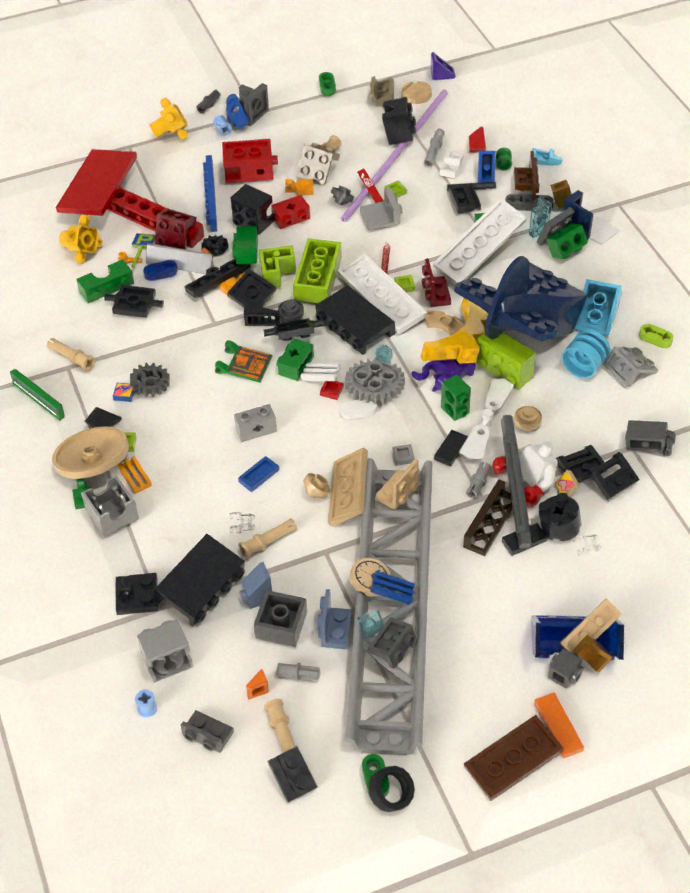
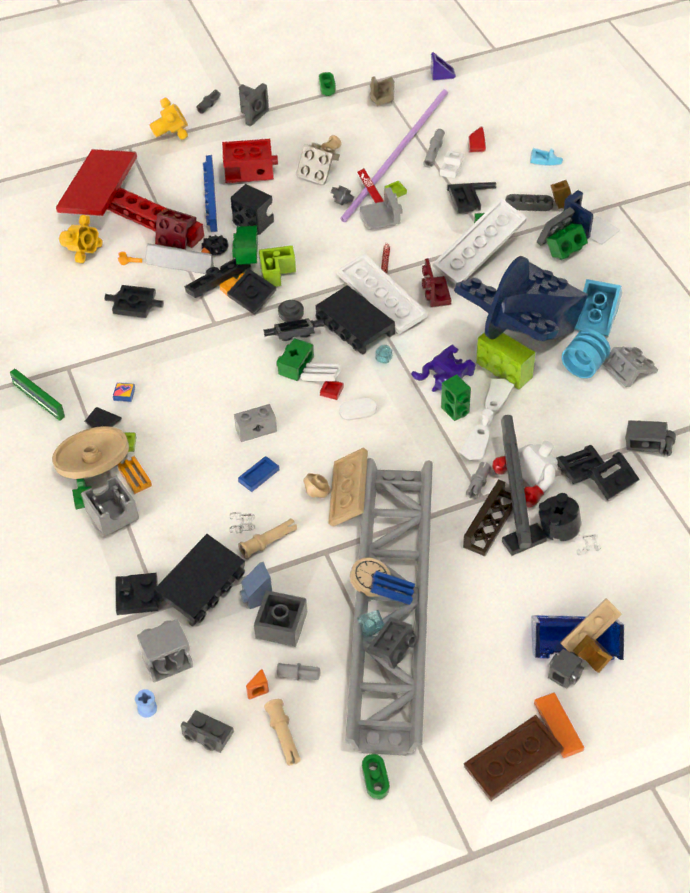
(76, 357): tan pin -> none
(95, 288): green arch -> none
(142, 241): piece -> none
(149, 379): dark grey gear -> none
(160, 270): clear blue plate -> none
(222, 129): light blue bush -> none
(240, 118): blue piece -> none
(245, 362): flag -> none
(255, 316): black slope -> none
(290, 211): red brick -> none
(292, 774): black plate -> none
(302, 186): light orange plate -> none
(317, 270): lime brick -> none
(333, 624): sand blue bracket -> none
(375, 380): light grey gear -> none
(398, 121): black piece -> none
(400, 486): tan bracket -> none
(403, 454): light grey tile -> none
(405, 781): black tyre -> none
(406, 283): lime tile -> none
(417, 92): tan tile -> none
(440, 320): tan tile -> none
(450, 448): black tile -> none
(463, 343): yellow arch -> none
(486, 166): blue slope -> none
(503, 159): green wheel -> none
(527, 178): reddish brown bracket -> none
(527, 418): tan plate -> none
(539, 217): clear light blue bracket -> none
(567, 483): tile -> none
(656, 335): lime beam -> none

